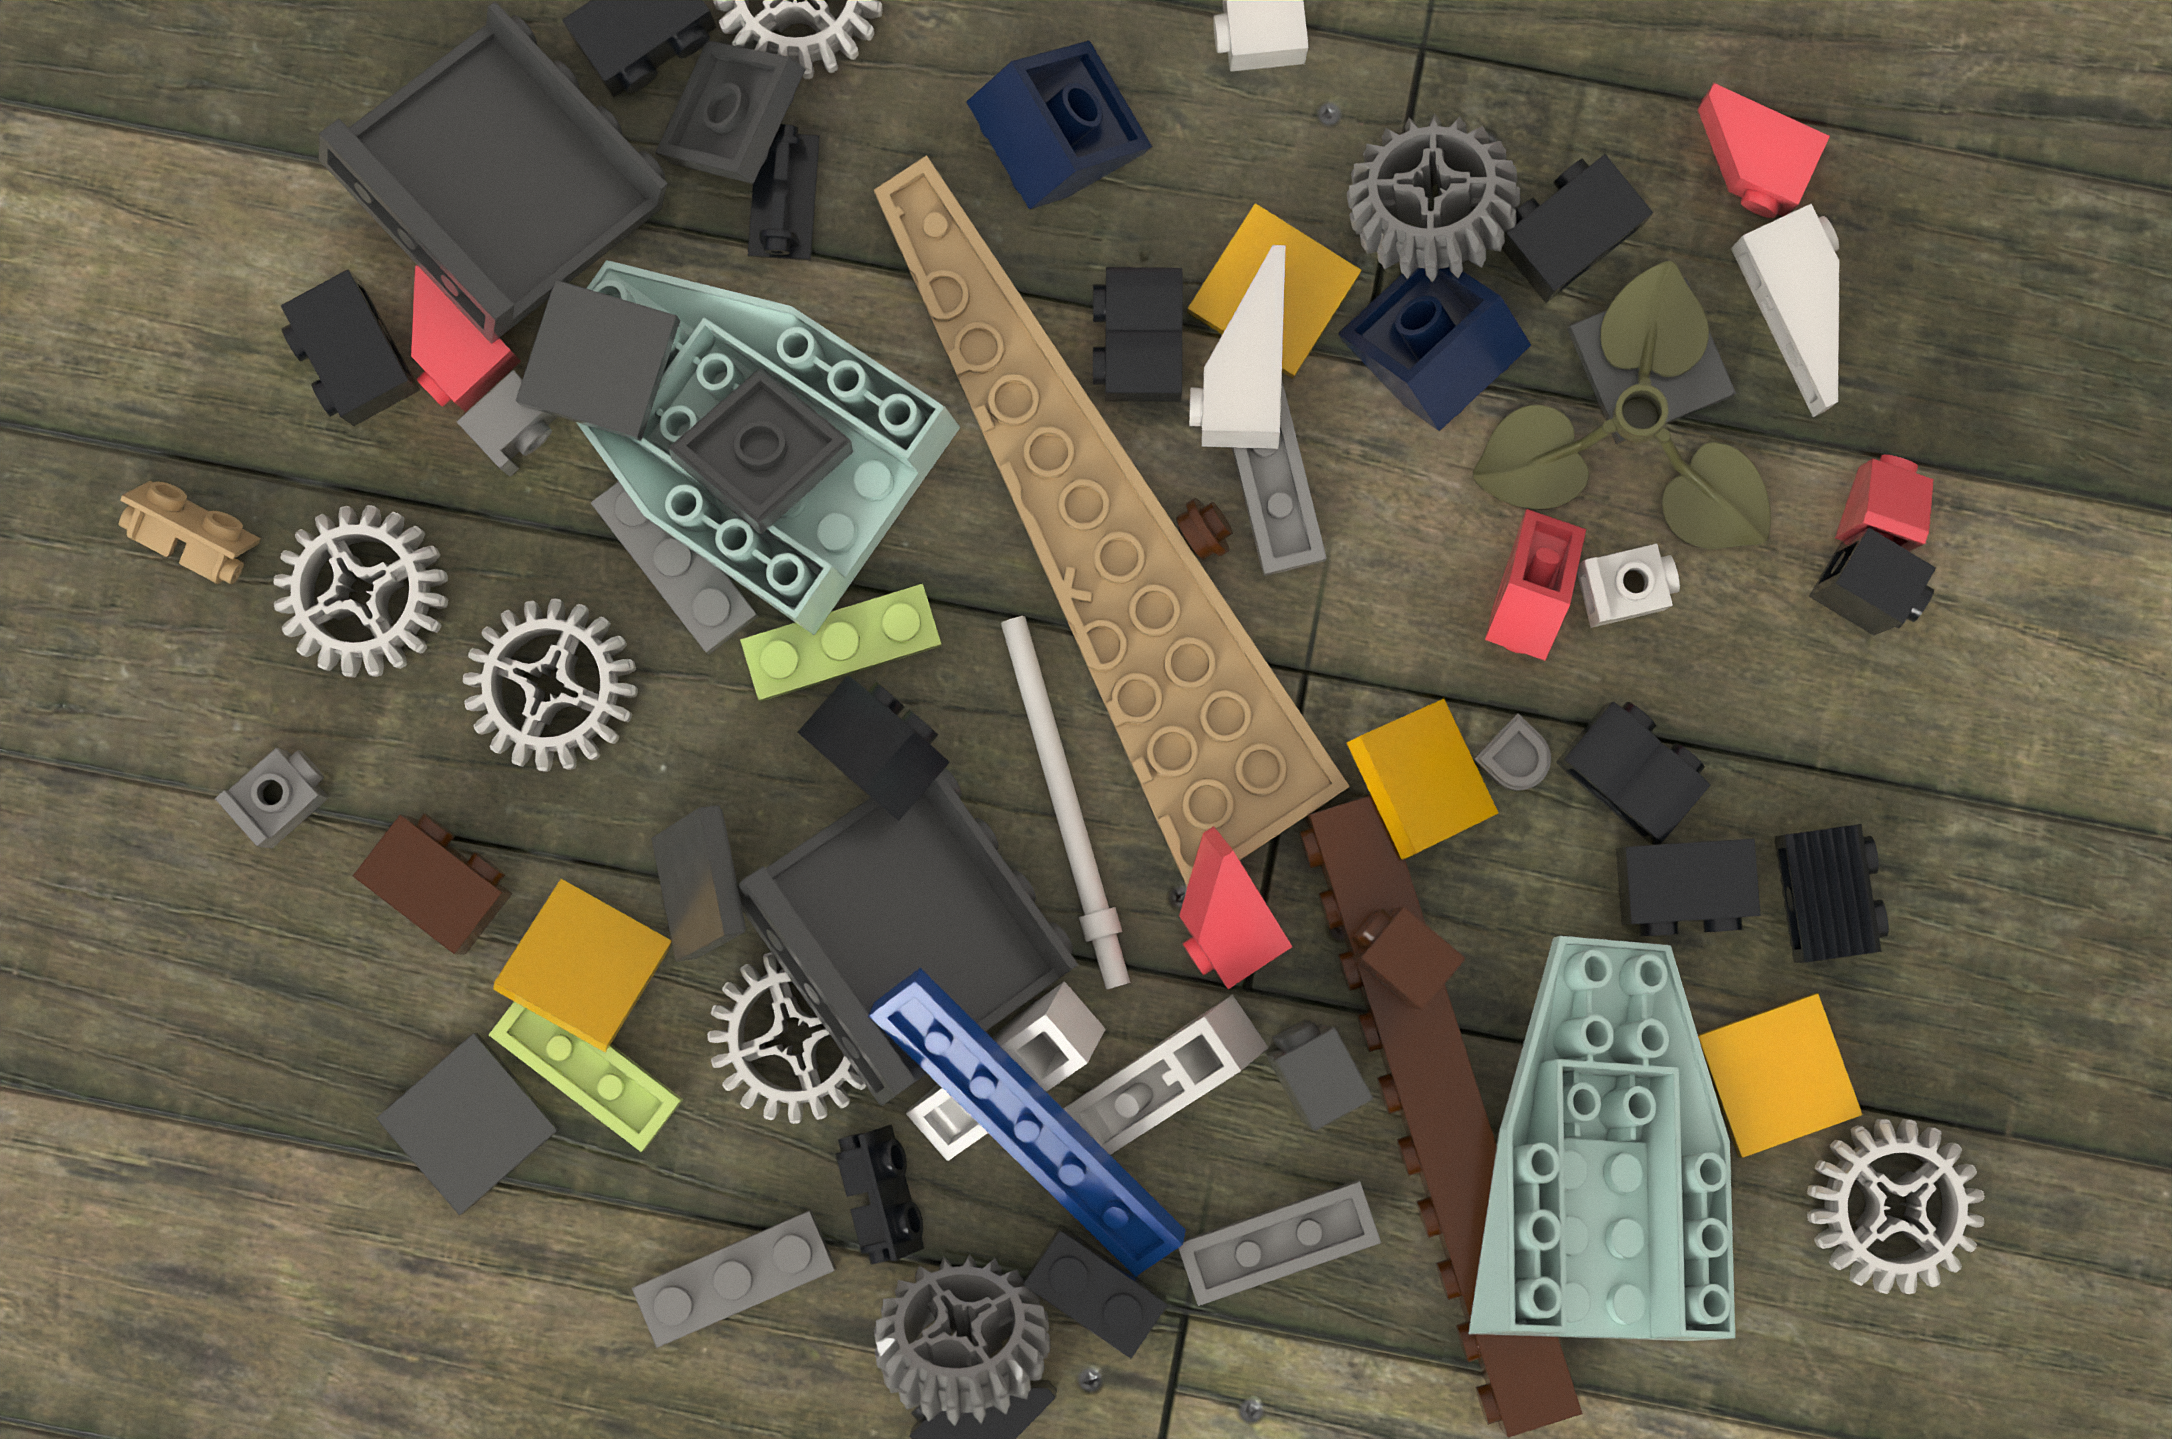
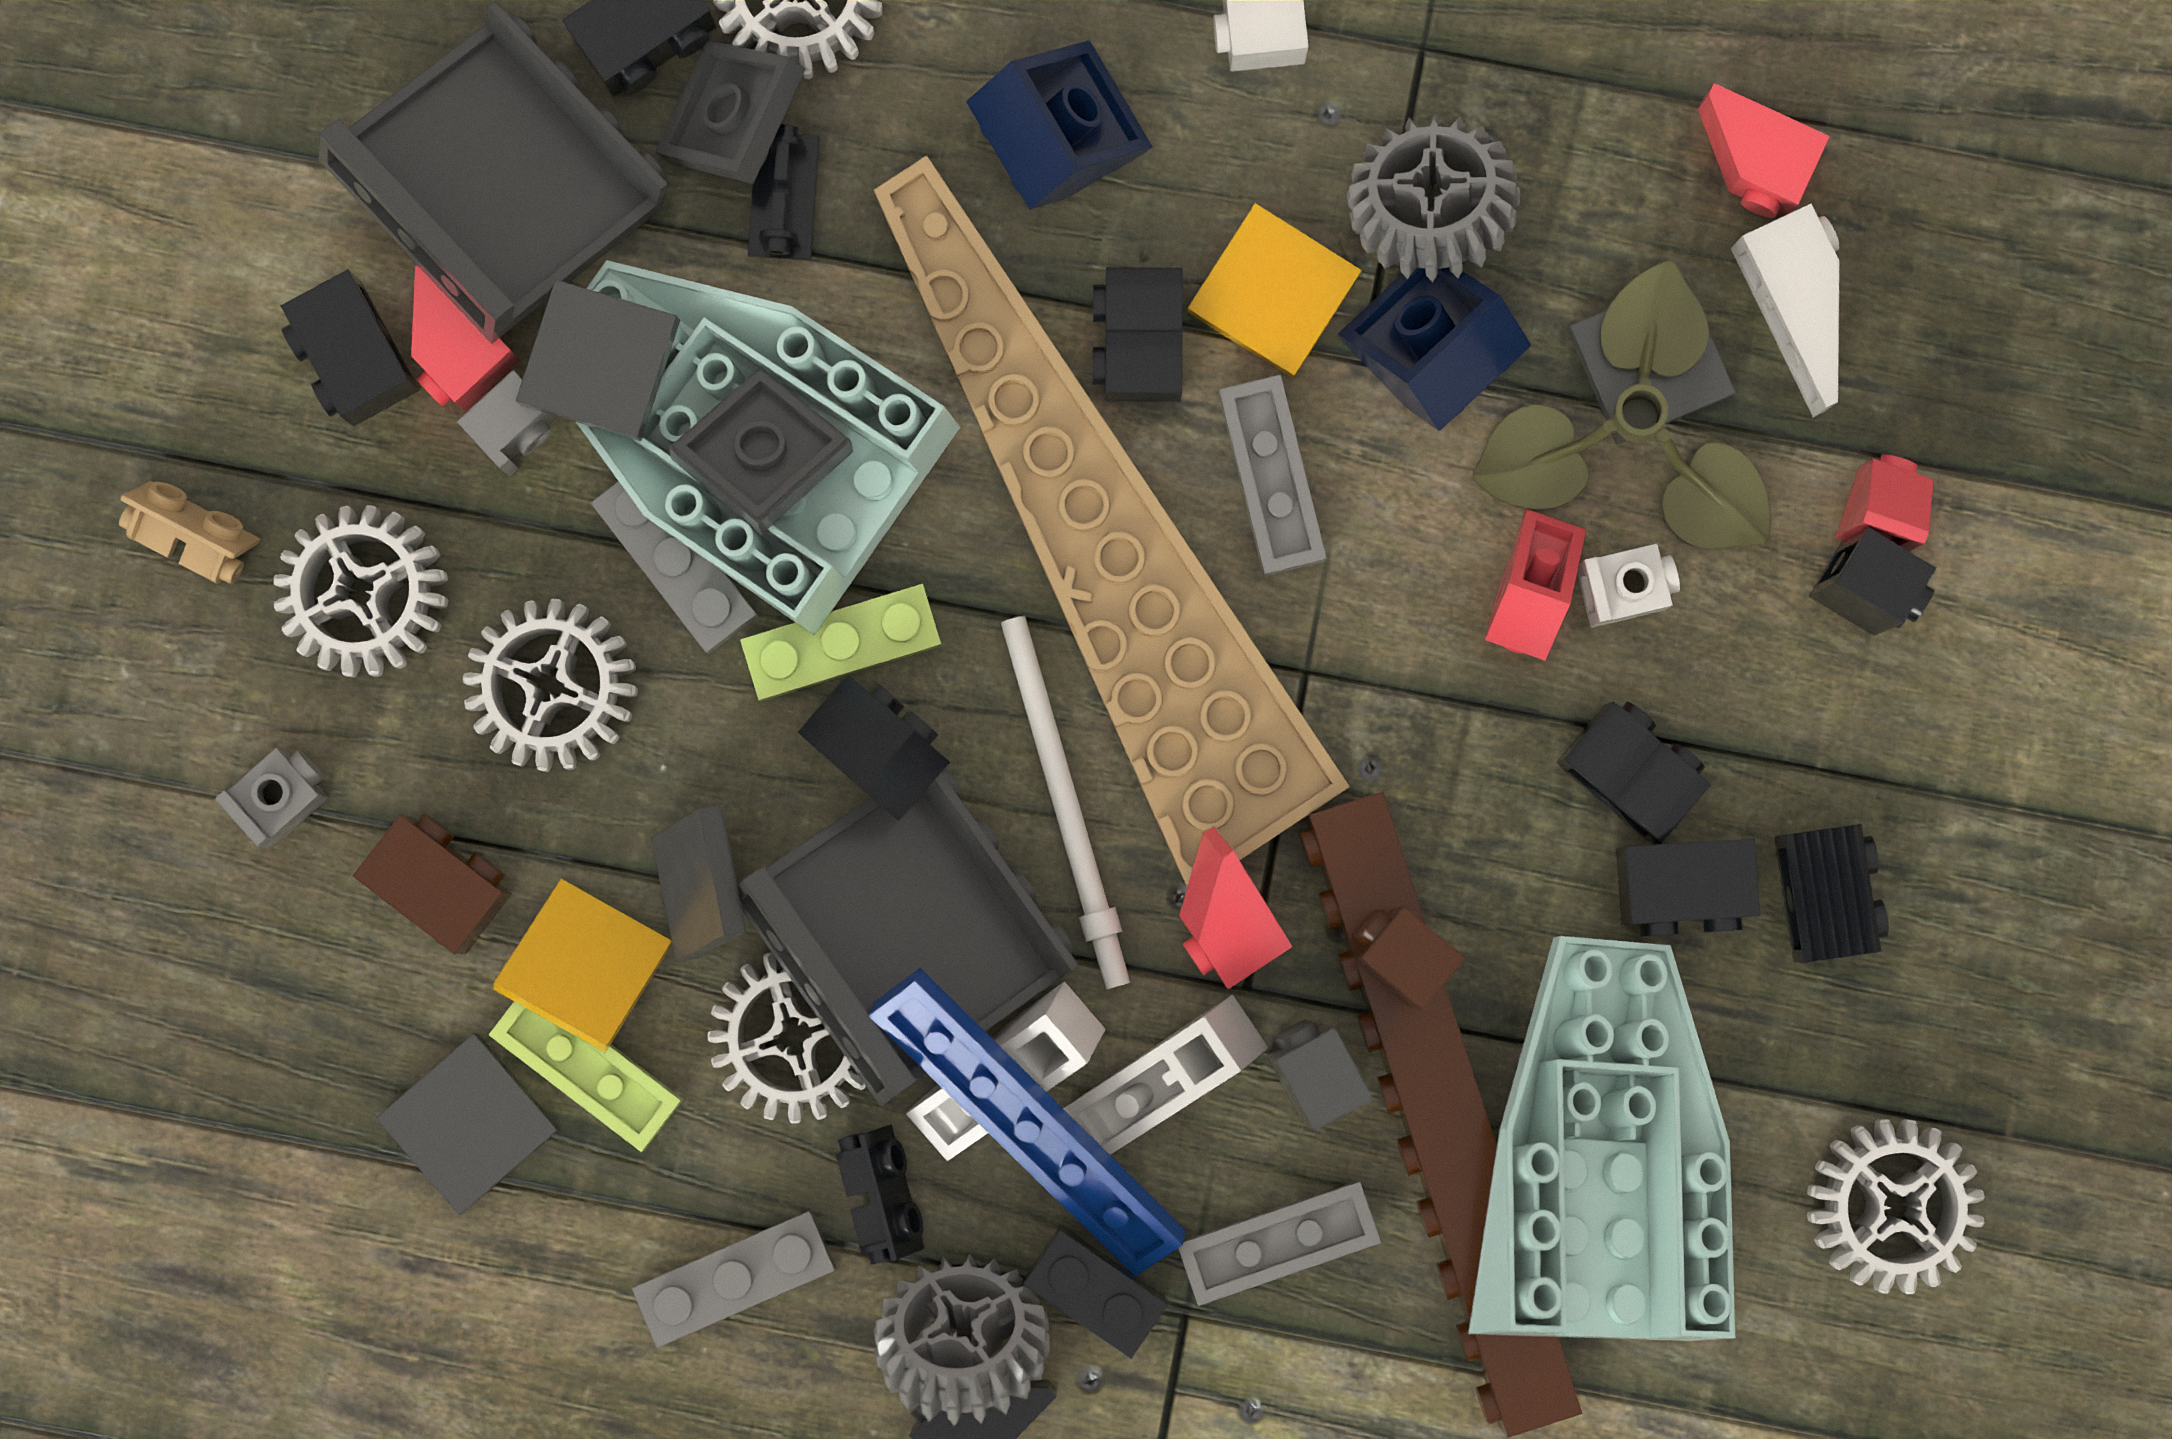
(1205, 528): reddish brown plate -> none
(1245, 369): white slope -> none
(1422, 778): yellow tile -> none
(1515, 756): light grey tile -> none
(1574, 226): black brick -> none
(1778, 1075): yellow tile -> none

